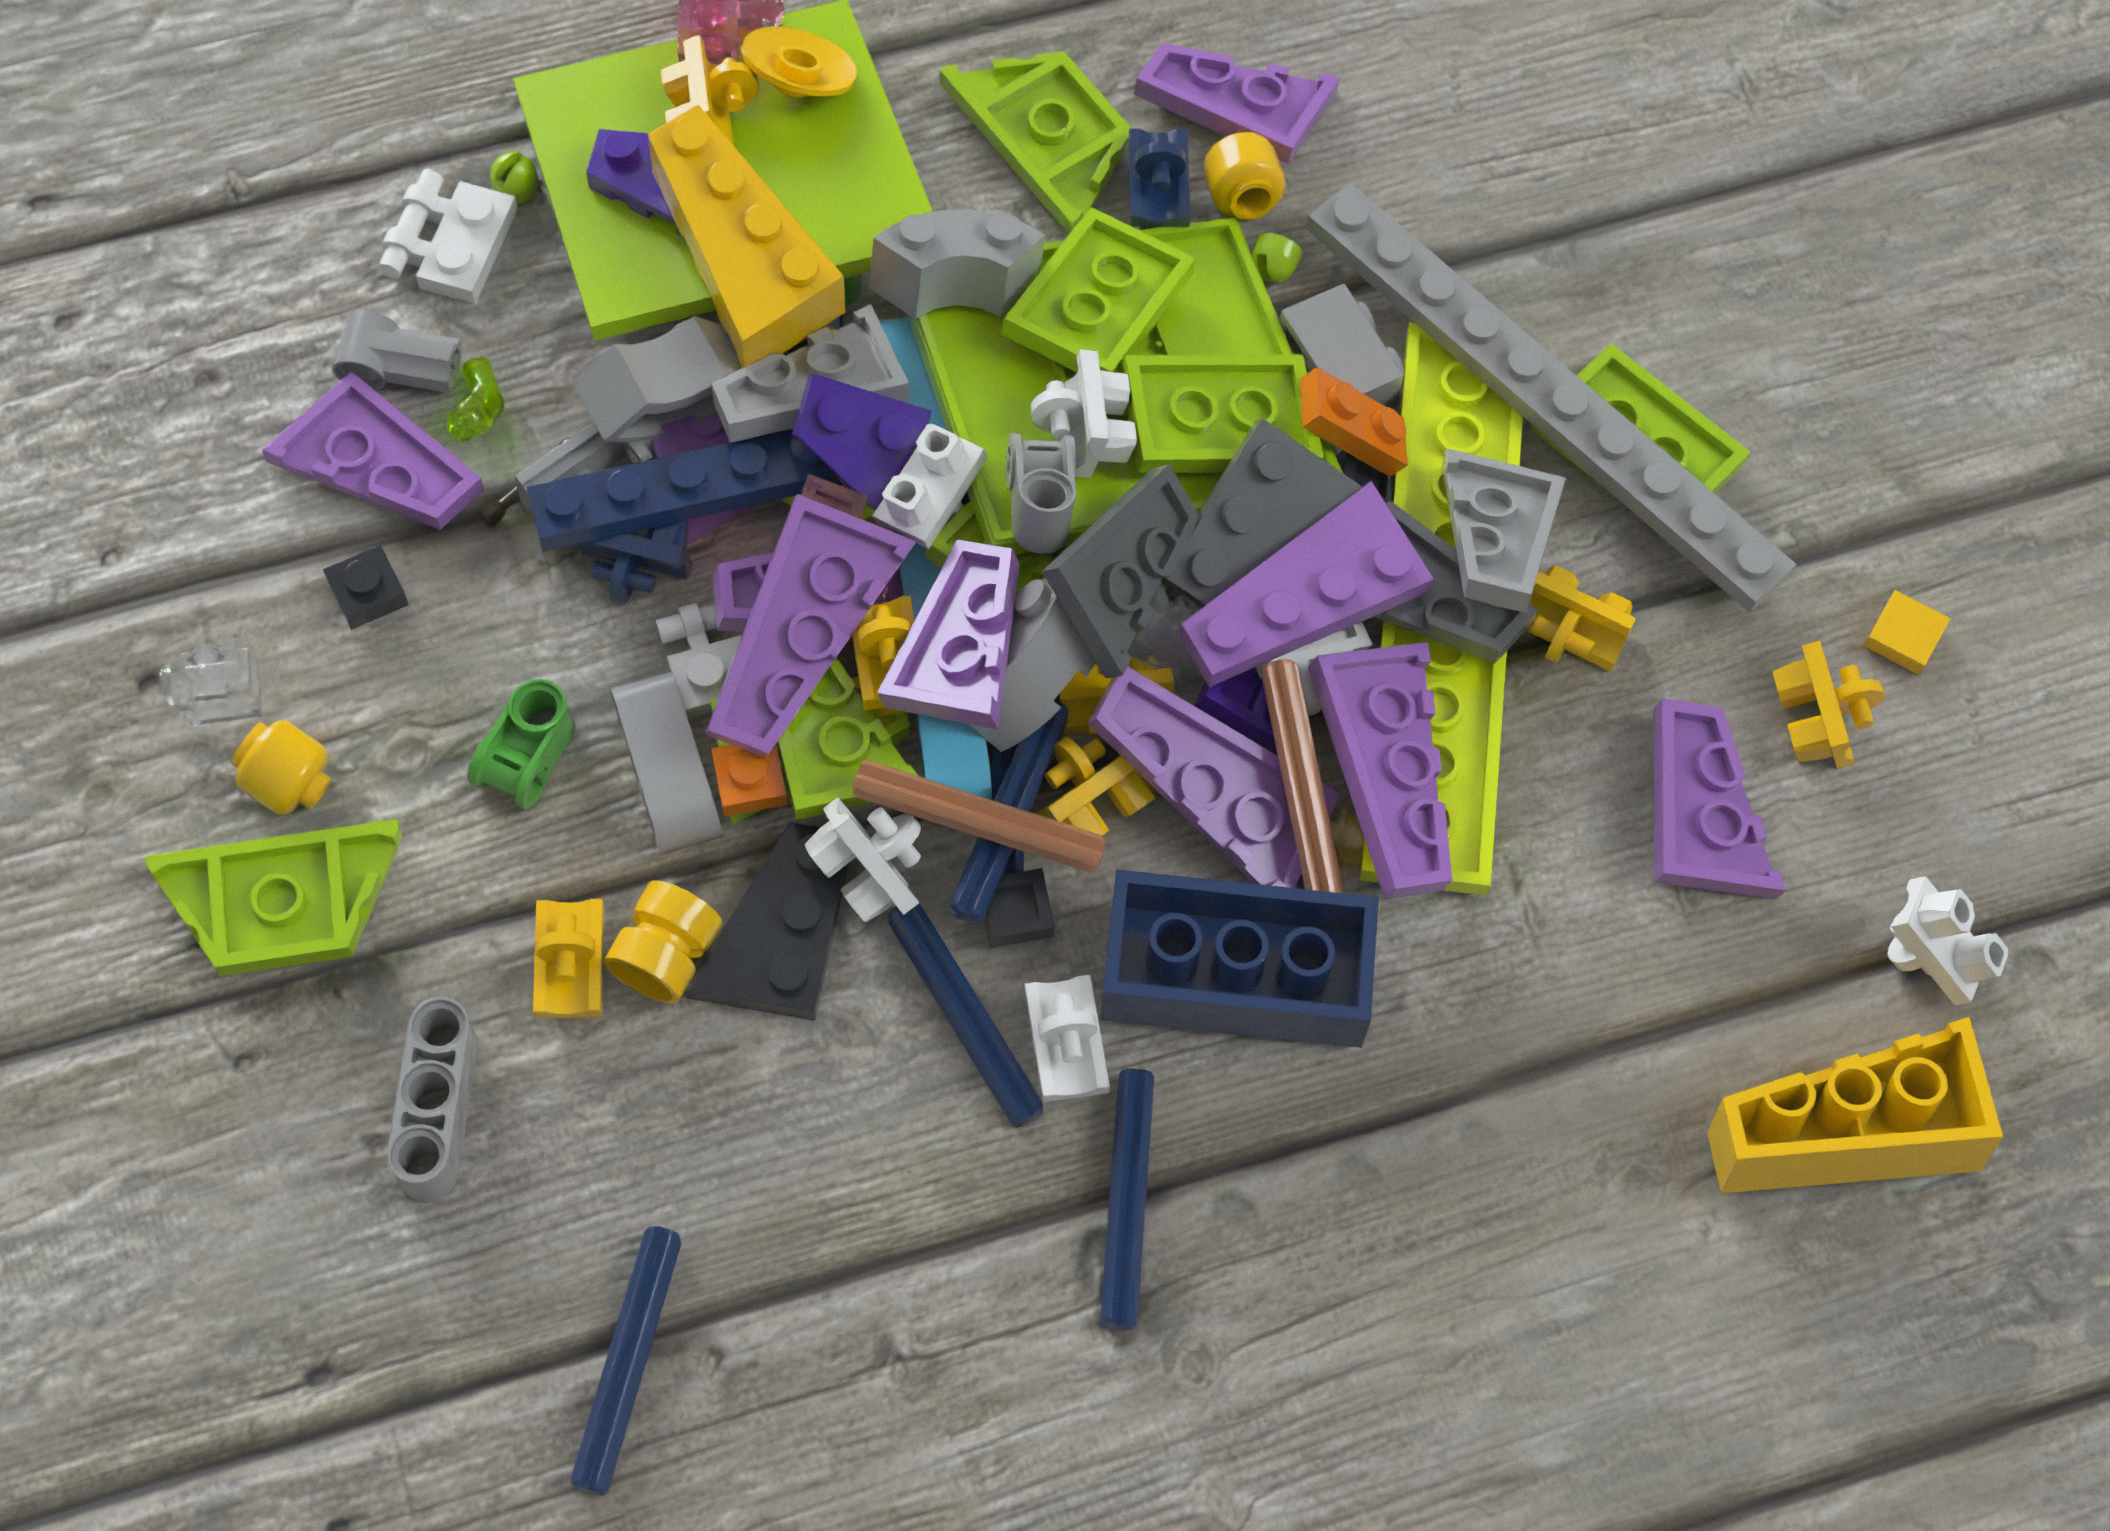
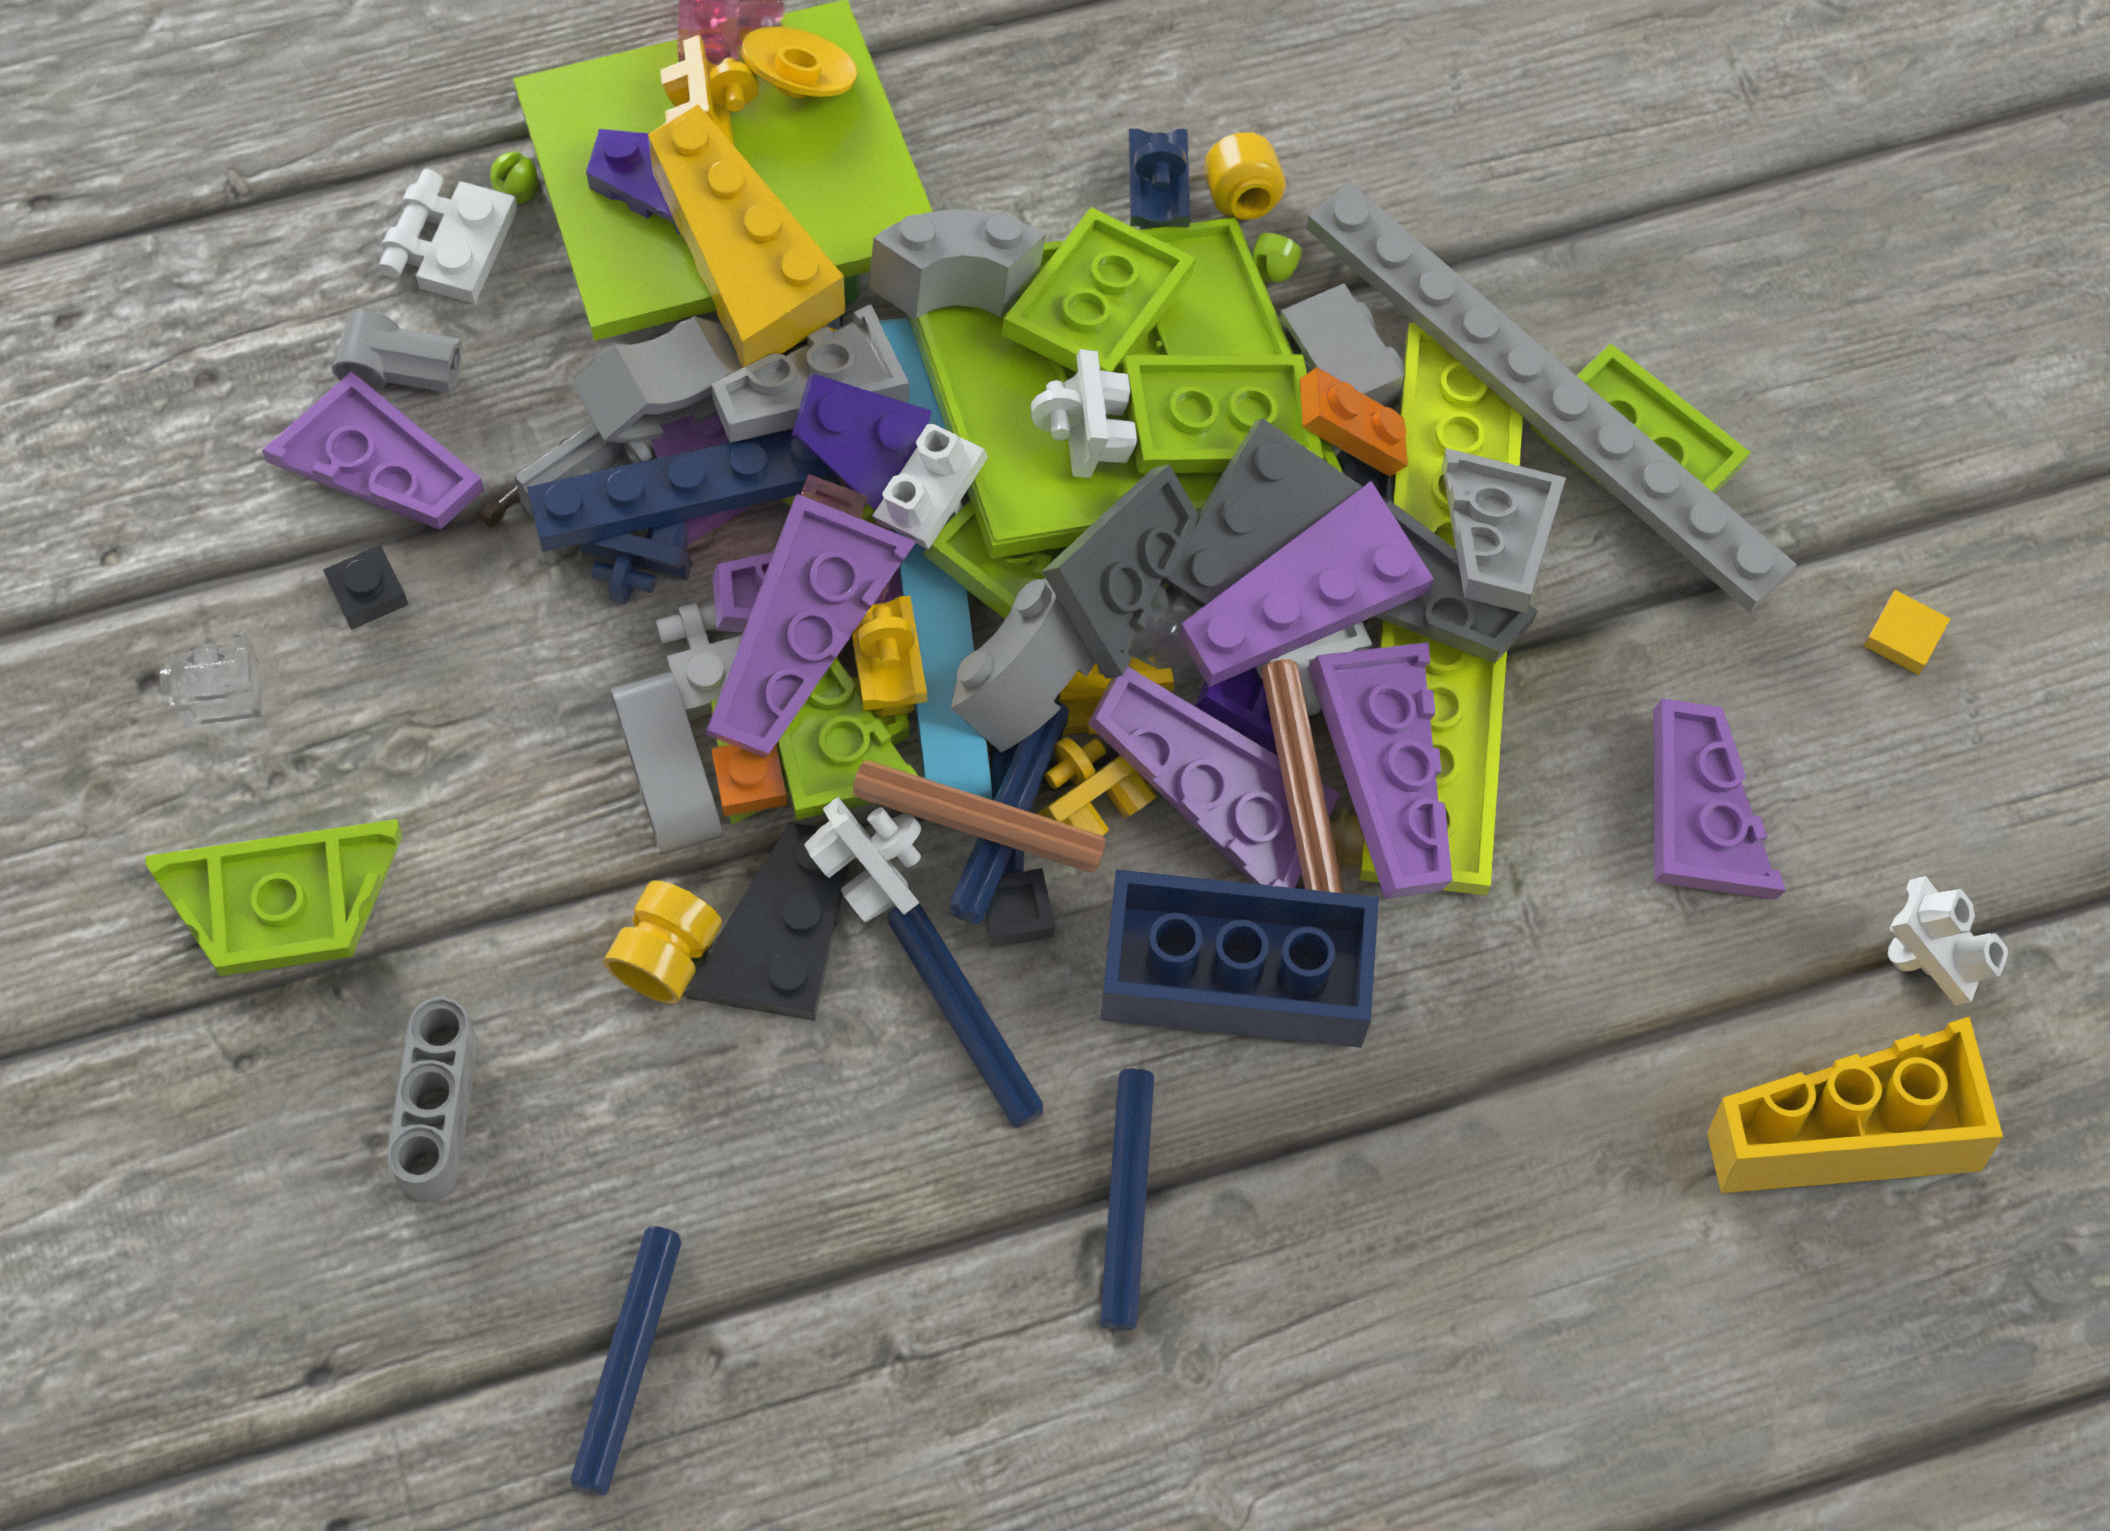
(281, 767): yellow head -> none
(480, 406): clear neon green arm -> none
(519, 754): bright green piece -> none
(568, 959): yellow hips -> none
(959, 641): wing -> none
(1041, 491): light grey piece -> none
(1046, 127): lime wing -> none
(1066, 1039): white hips -> none
(1236, 98): medium lavender wing -> none
(1579, 621): yellow hips -> none
(1811, 681): yellow hips -> none

